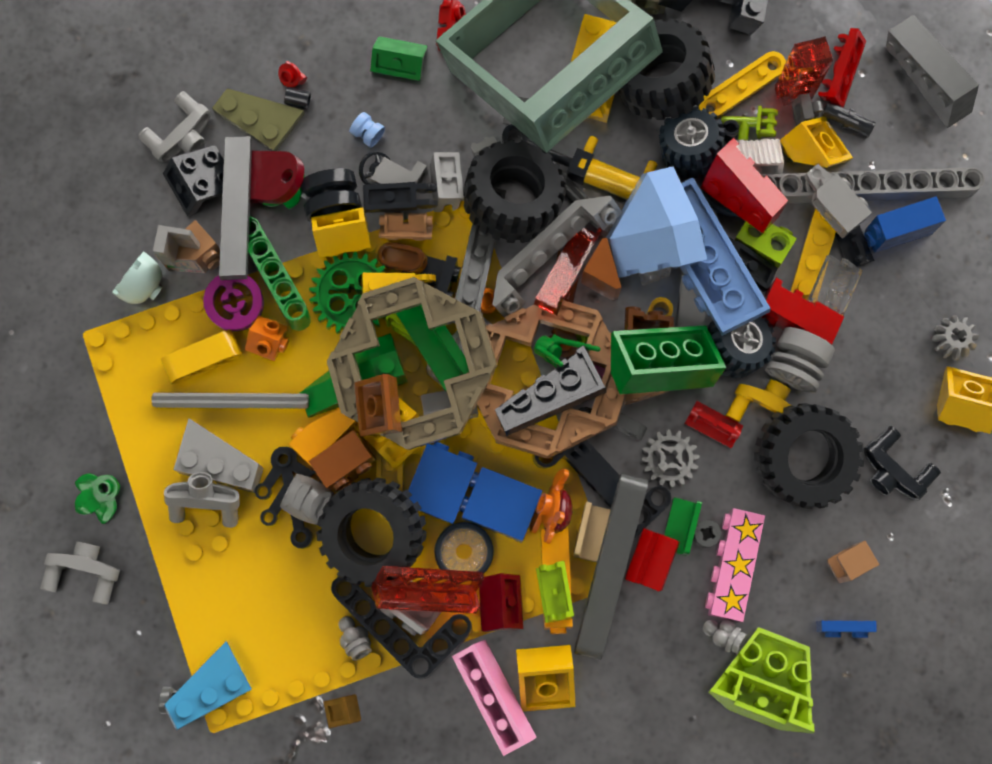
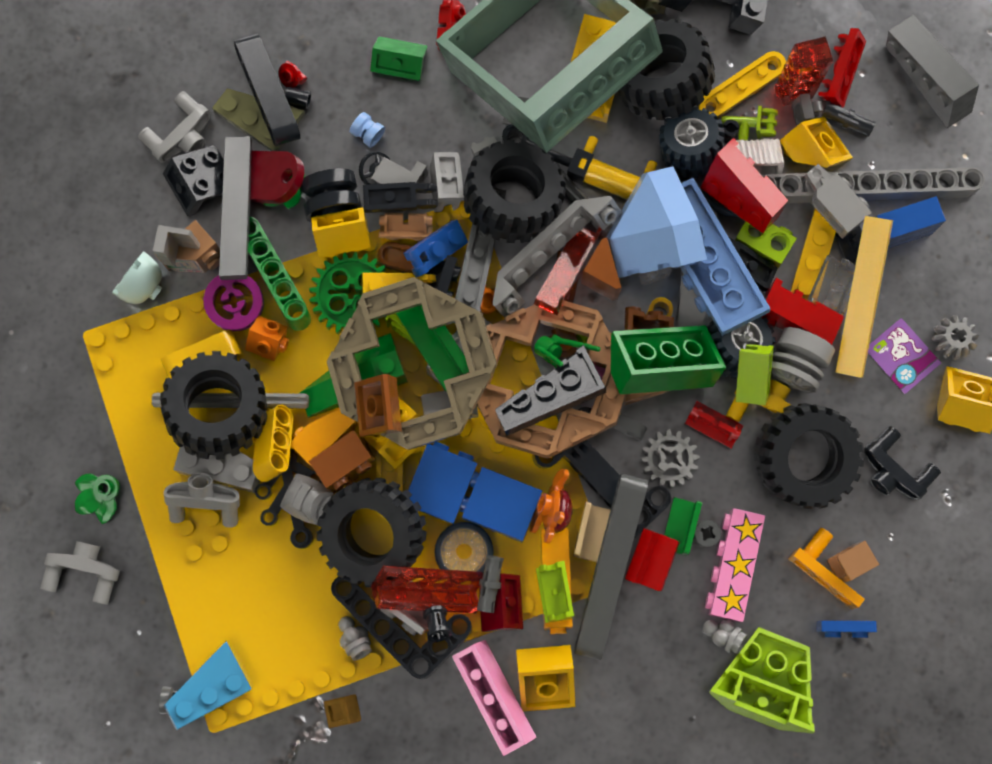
(211, 373): none -> black tyre
(267, 90): none -> black beam
(273, 444): none -> yellow beam
(436, 247): none -> blue plate
(436, 623): none -> black bush
(490, 583): none -> dark grey pin
(754, 374): none -> lime hinge
(806, 561): none -> light orange piece
(864, 296): none -> yellow tile
(903, 356): none -> sticker

